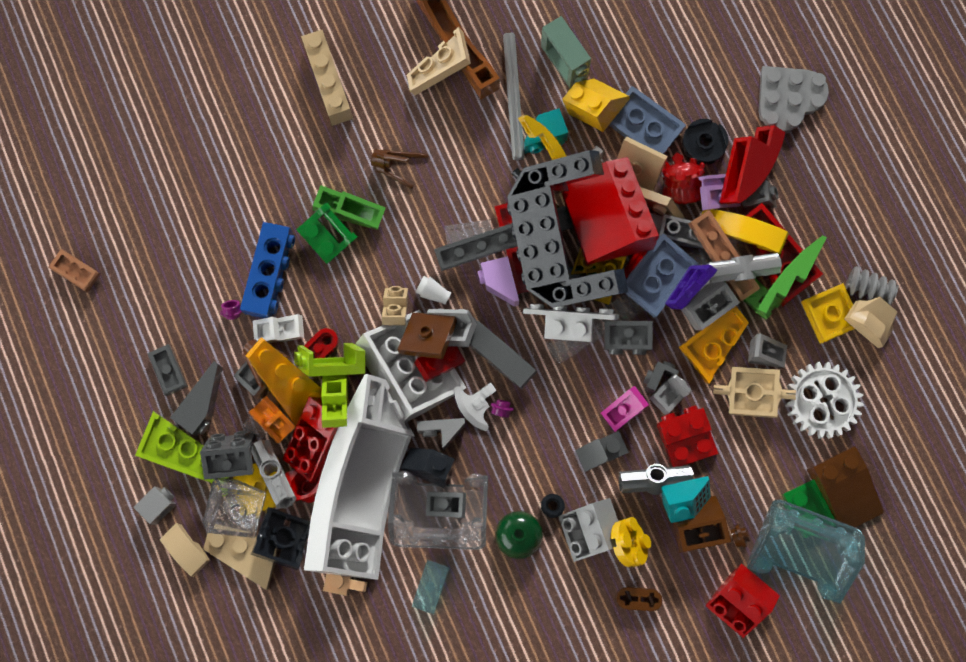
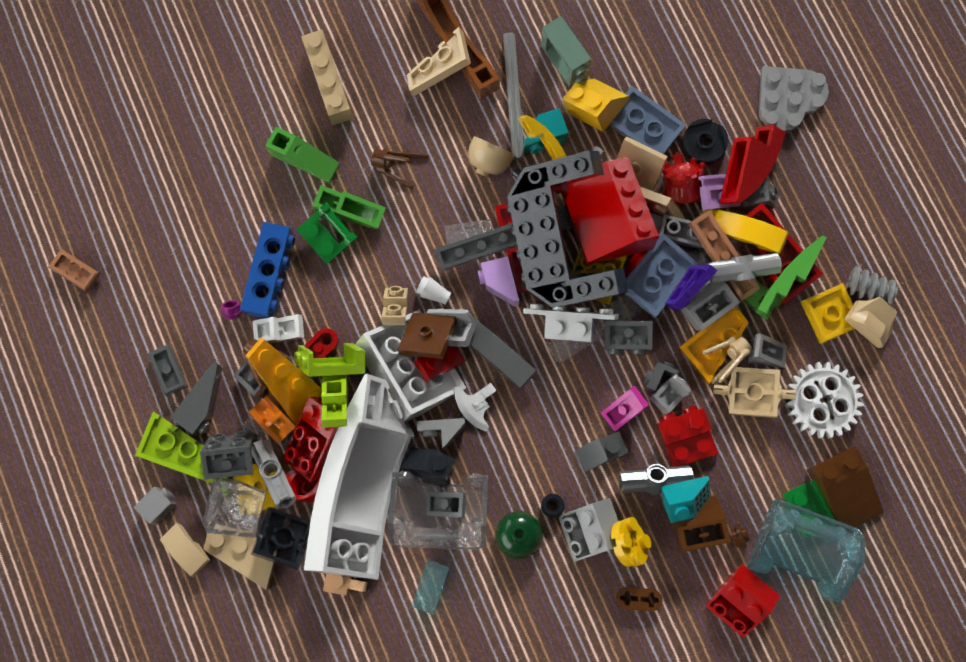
(301, 154): none -> bright green slope
(488, 157): none -> tan cylinder
(501, 408): magenta plate -> none
(737, 351): none -> tan plant

